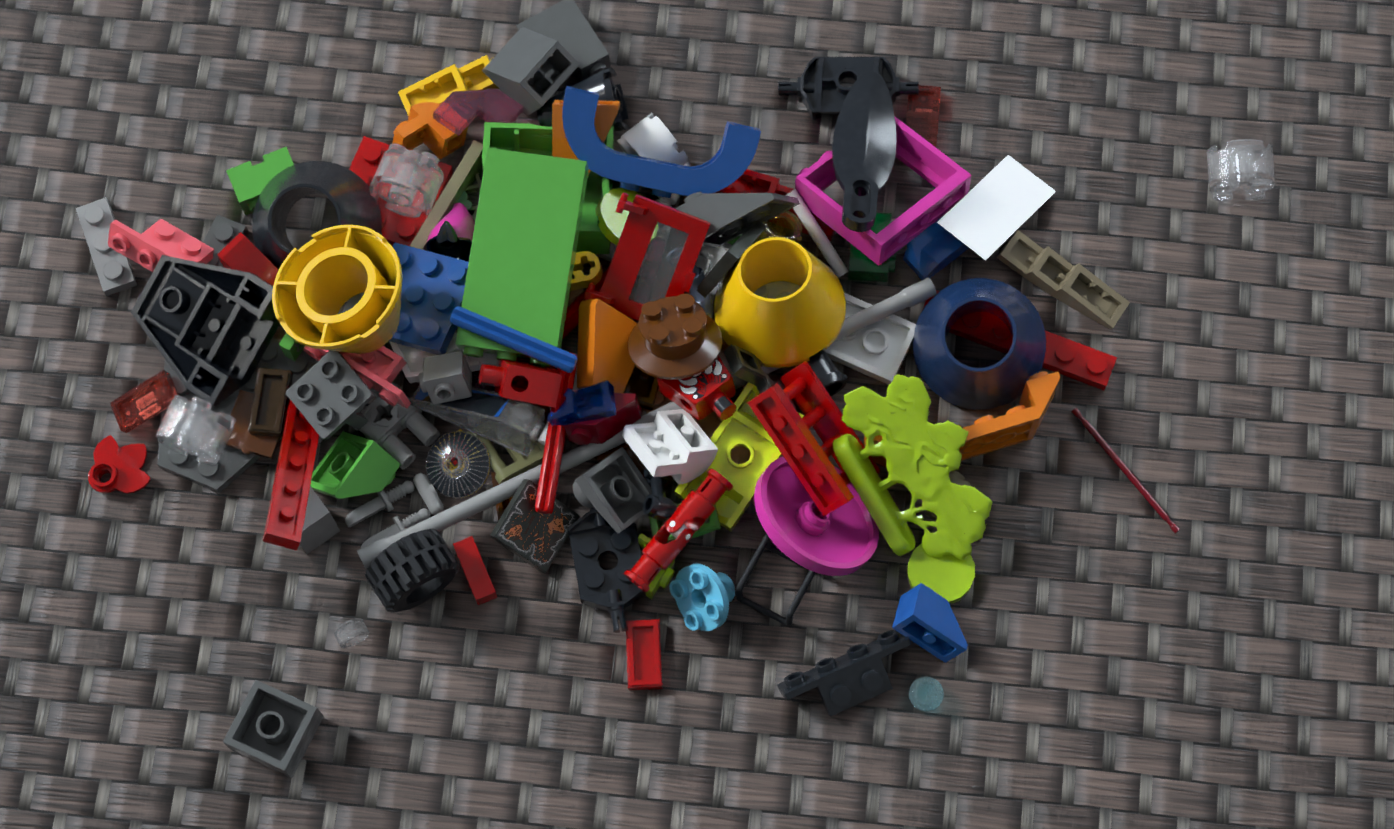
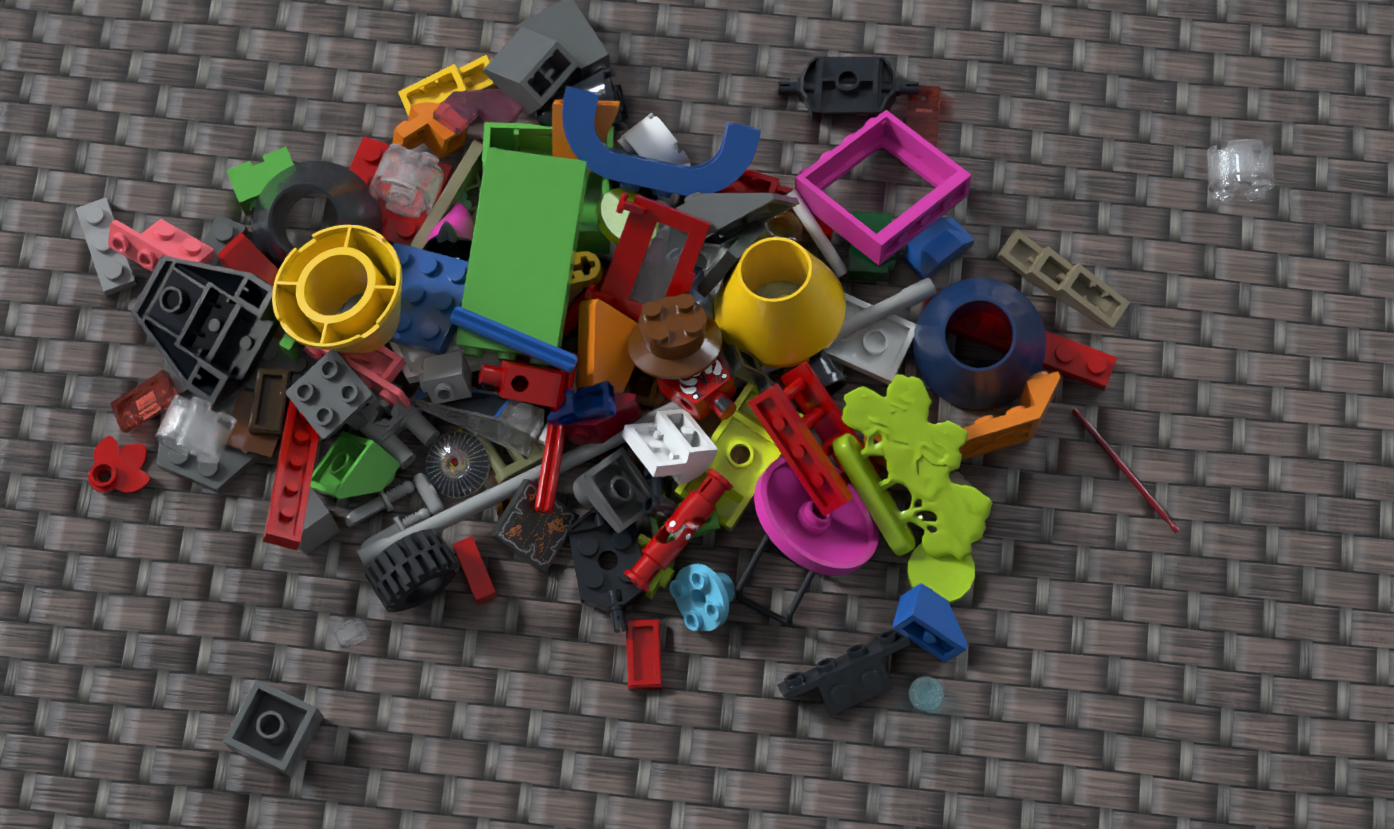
(864, 149): black plant -> none
(996, 207): white sticker -> none

